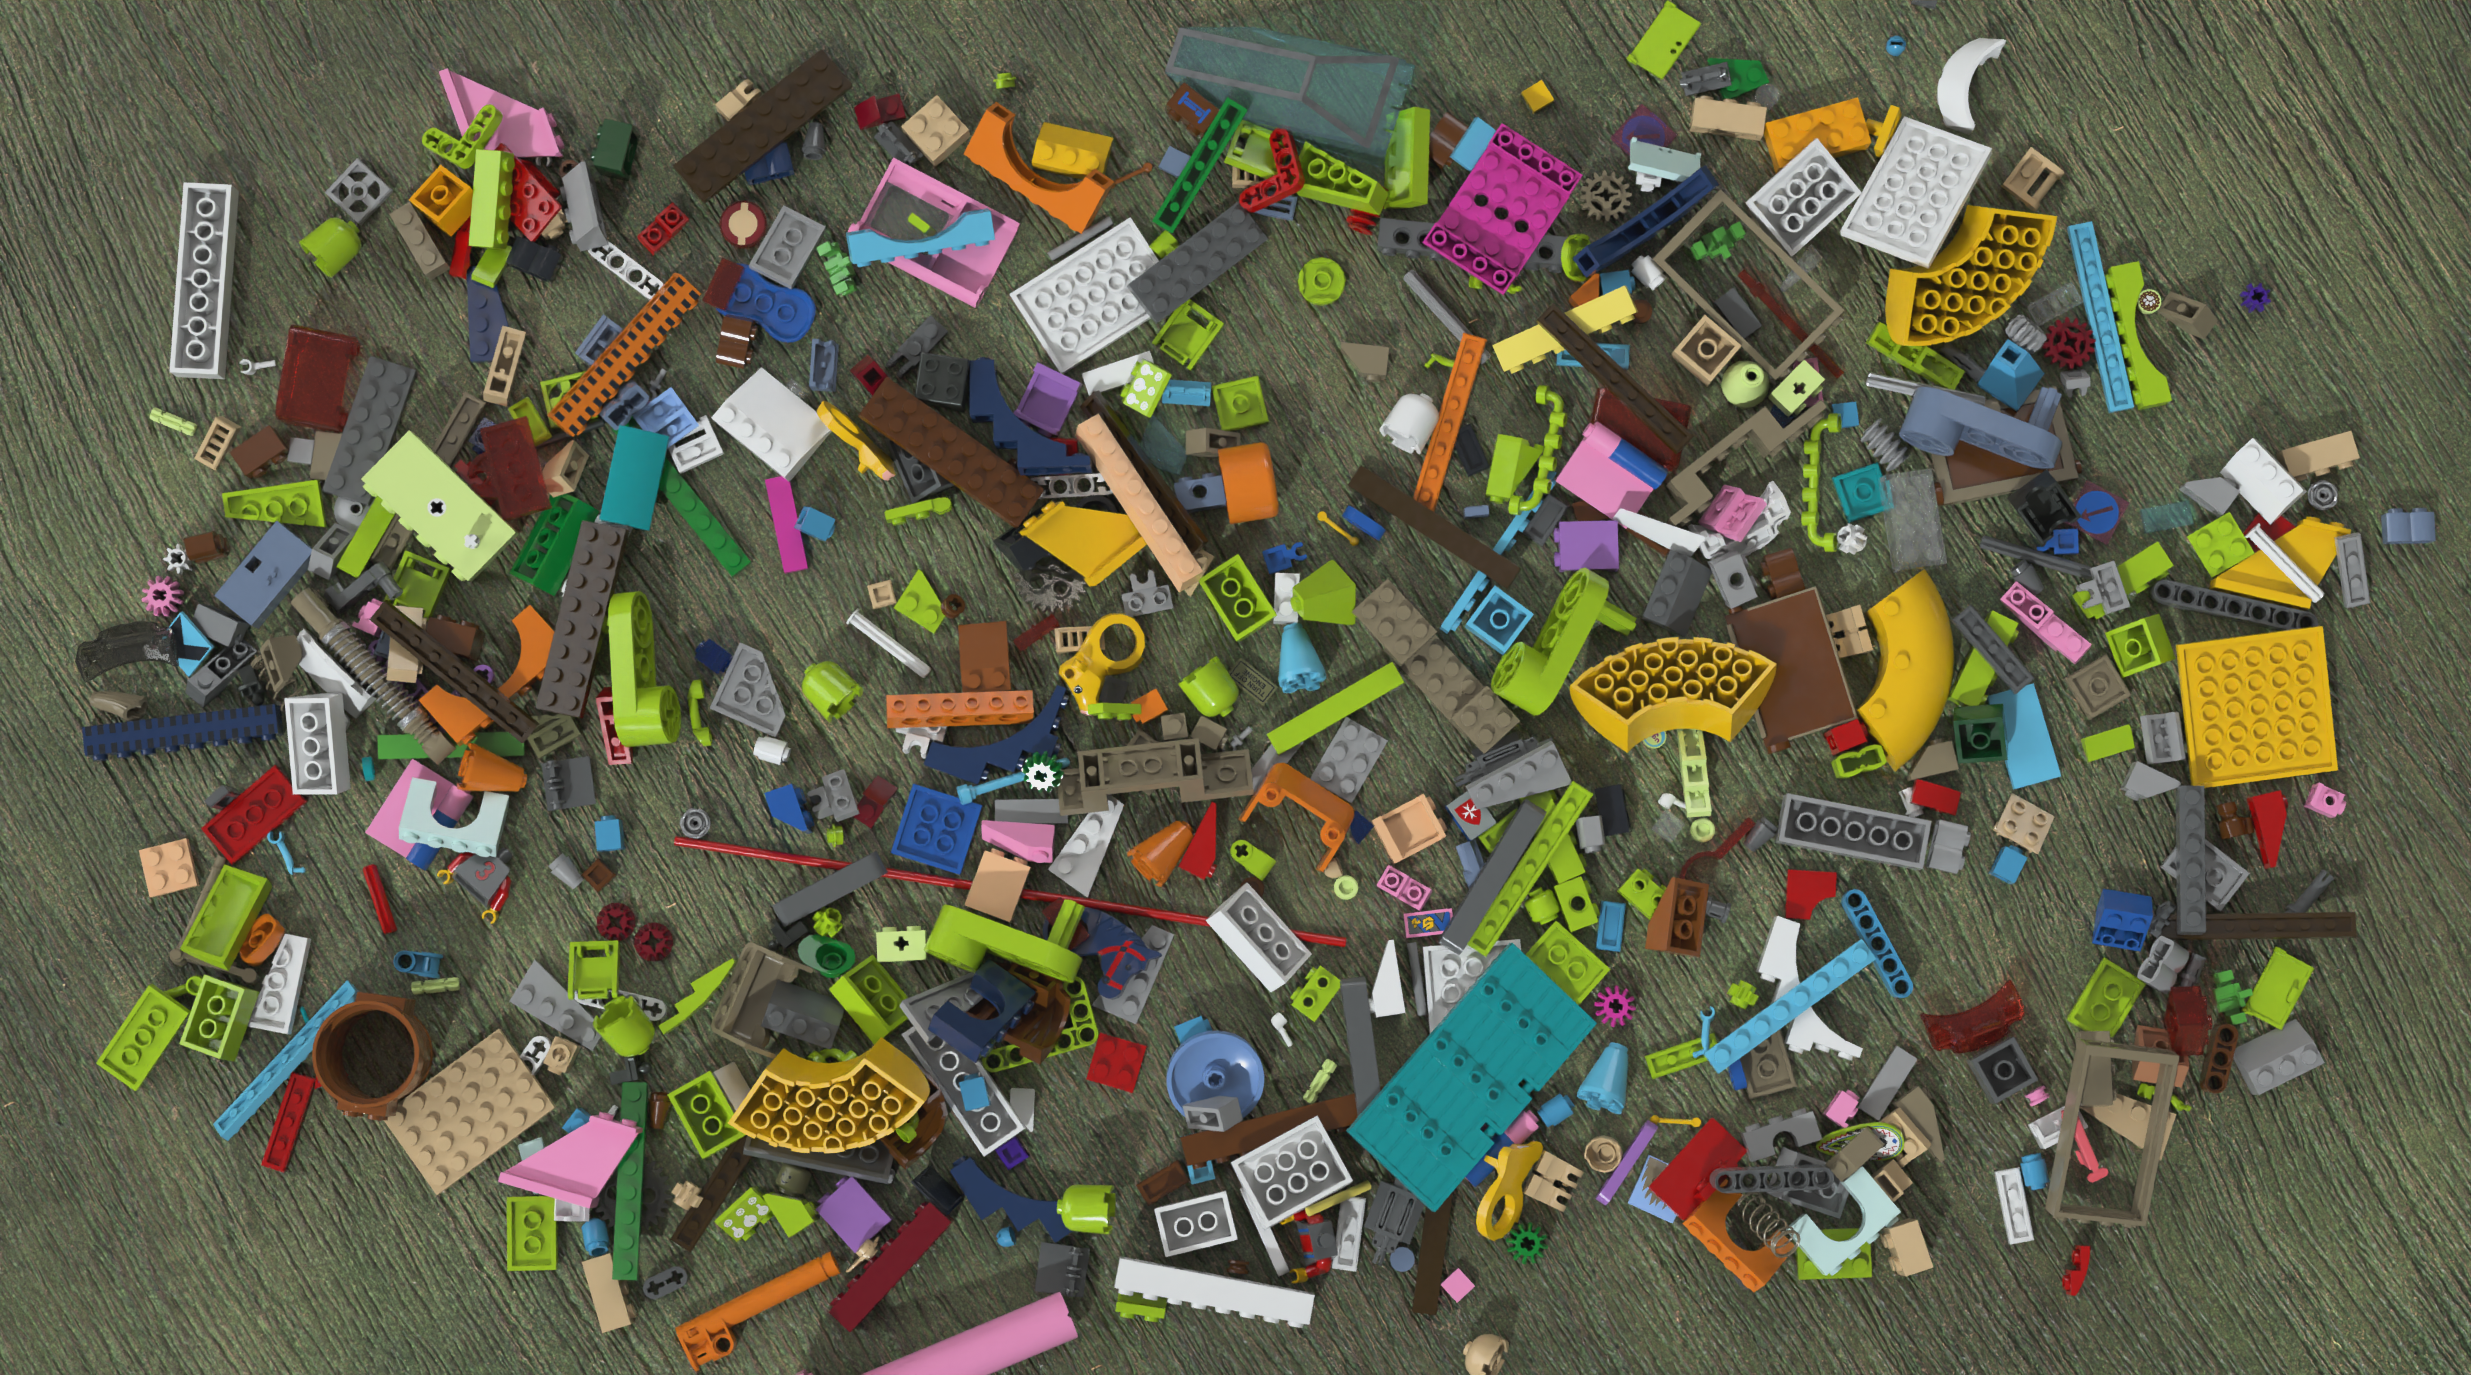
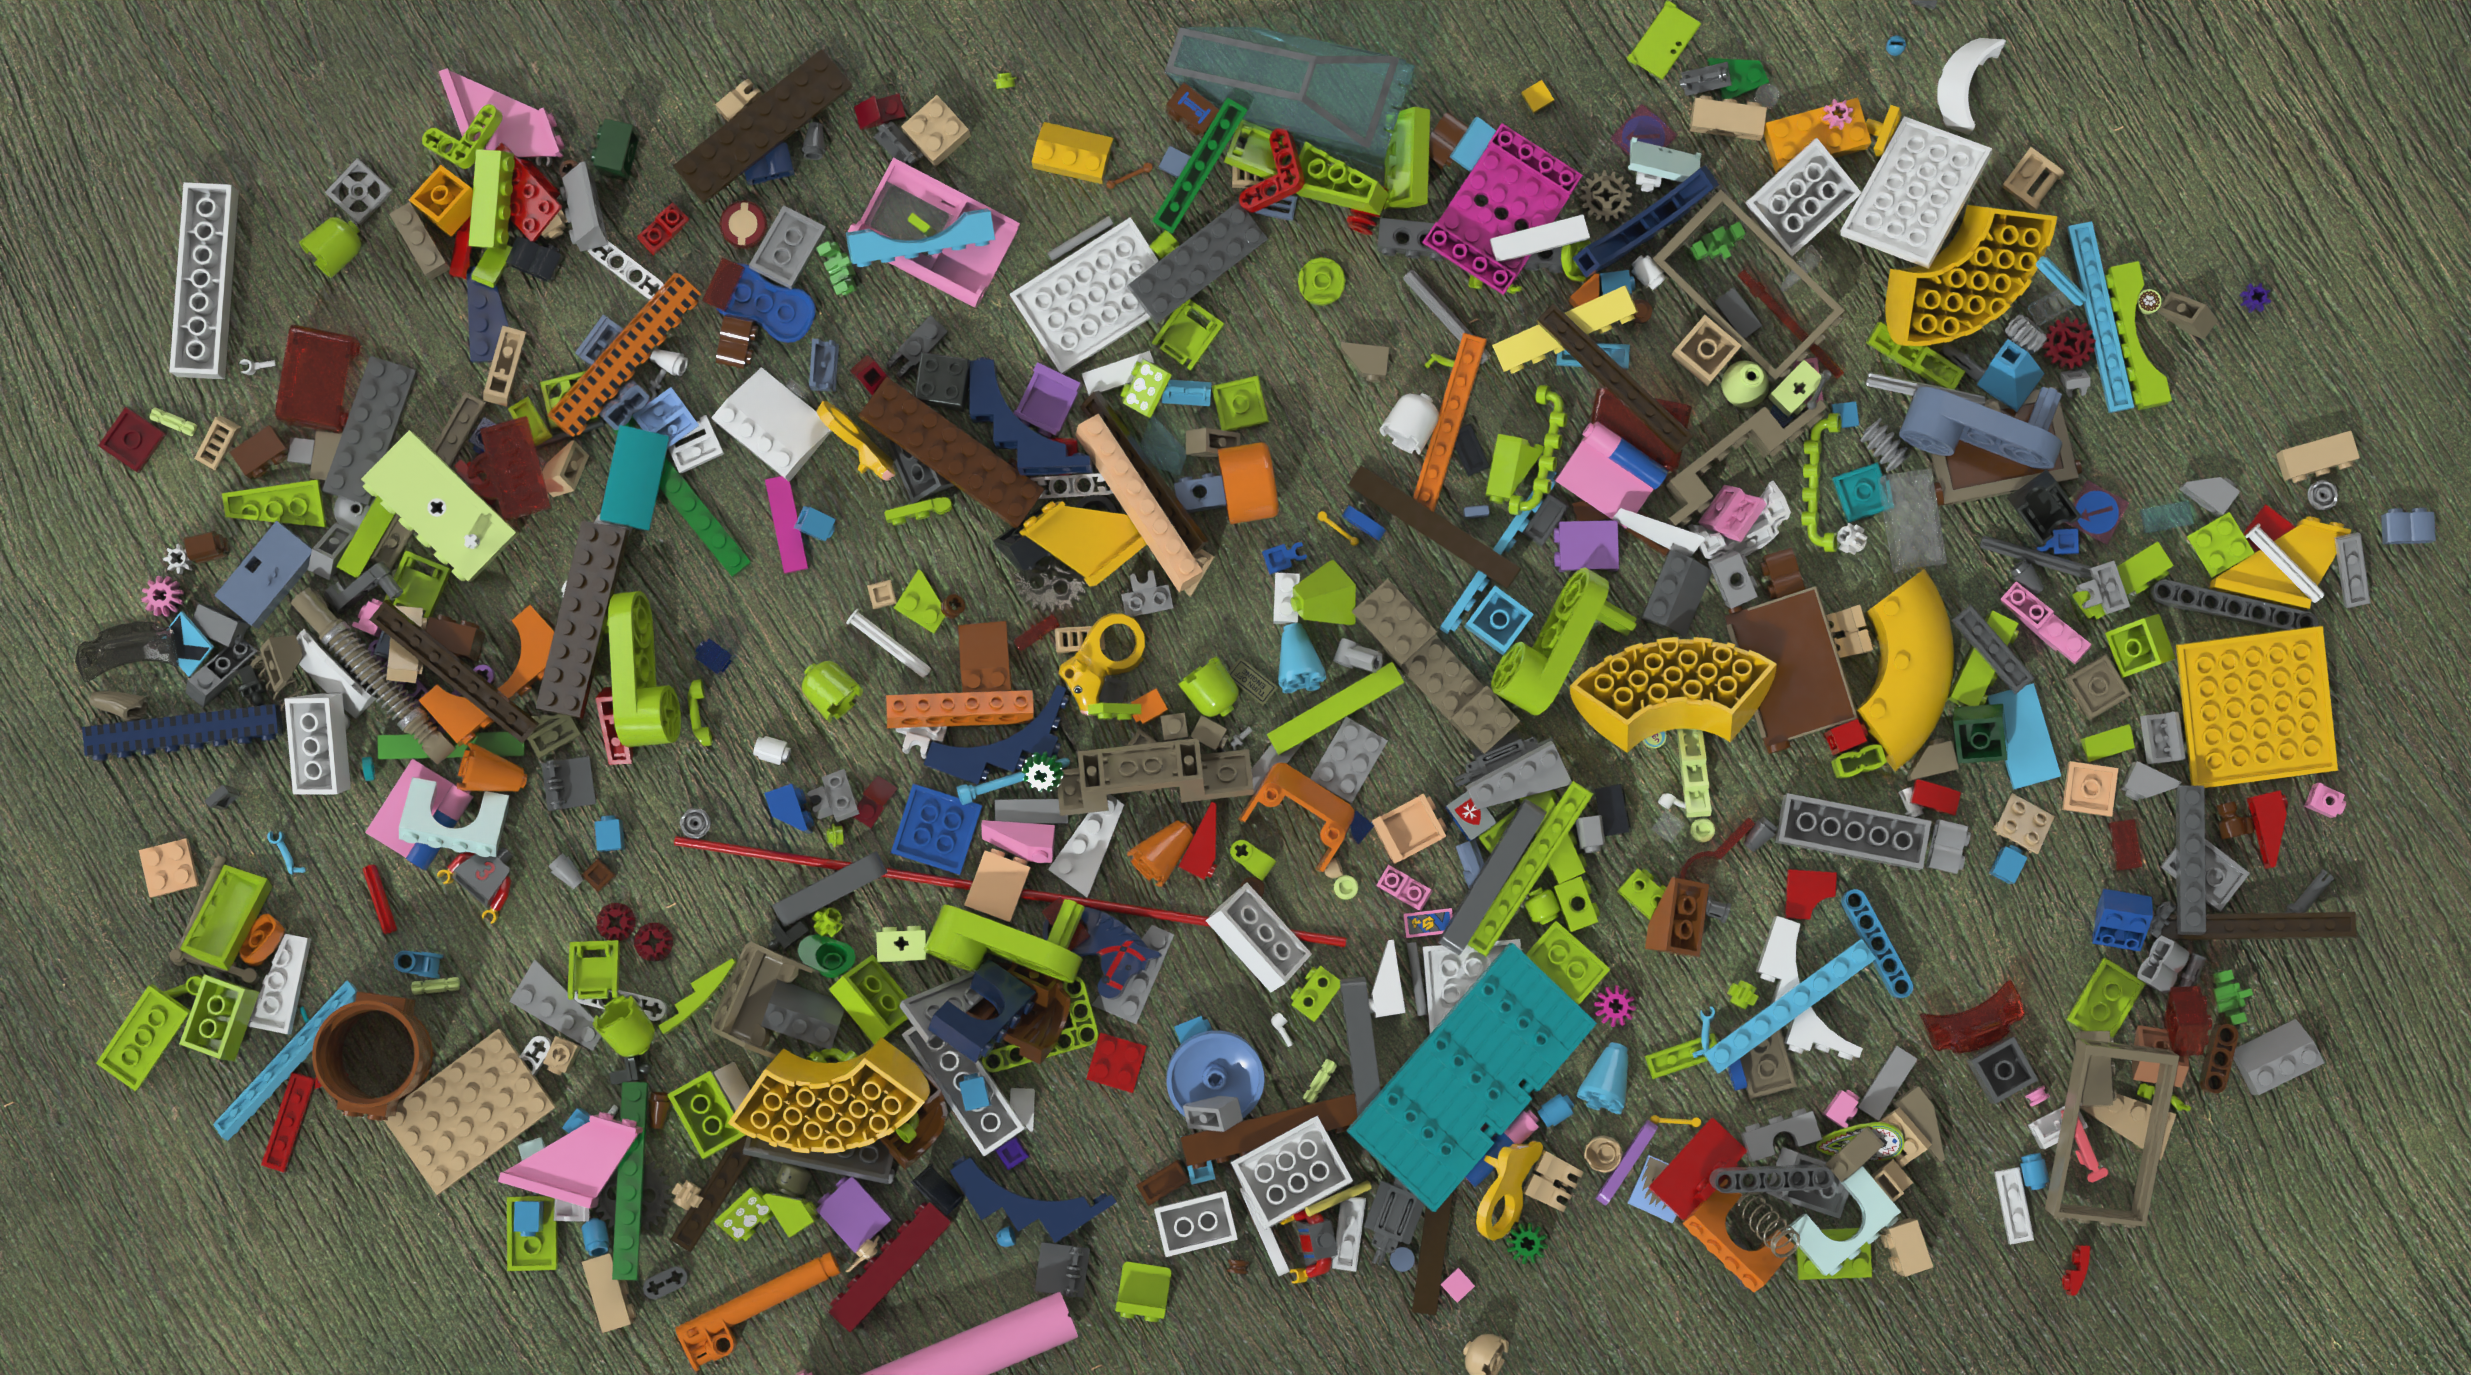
(132, 440): none -> dark red tile
(253, 815): red tile -> none
(528, 1217): none -> dark azure brick
(552, 543): green slope -> none
(672, 362): none -> white cone
(750, 693): light grey plate -> none
(995, 151): orange arch -> none
(1088, 1208): lime cylinder -> none
(1214, 1290): white brick -> none
(1237, 598): lime slope -> none
(1354, 655): none -> light grey piece
(1539, 238): none -> white tile
(1610, 926): dark azure tile -> none
(1825, 375): none -> dark grey hinge
(1834, 120): none -> bright pink gear
(2060, 280): none -> medium azure axle
(2090, 789): none -> light nougat plate
(2125, 844): none -> clear red tile
(2263, 480): white slope -> none
(2281, 980): lime door -> none

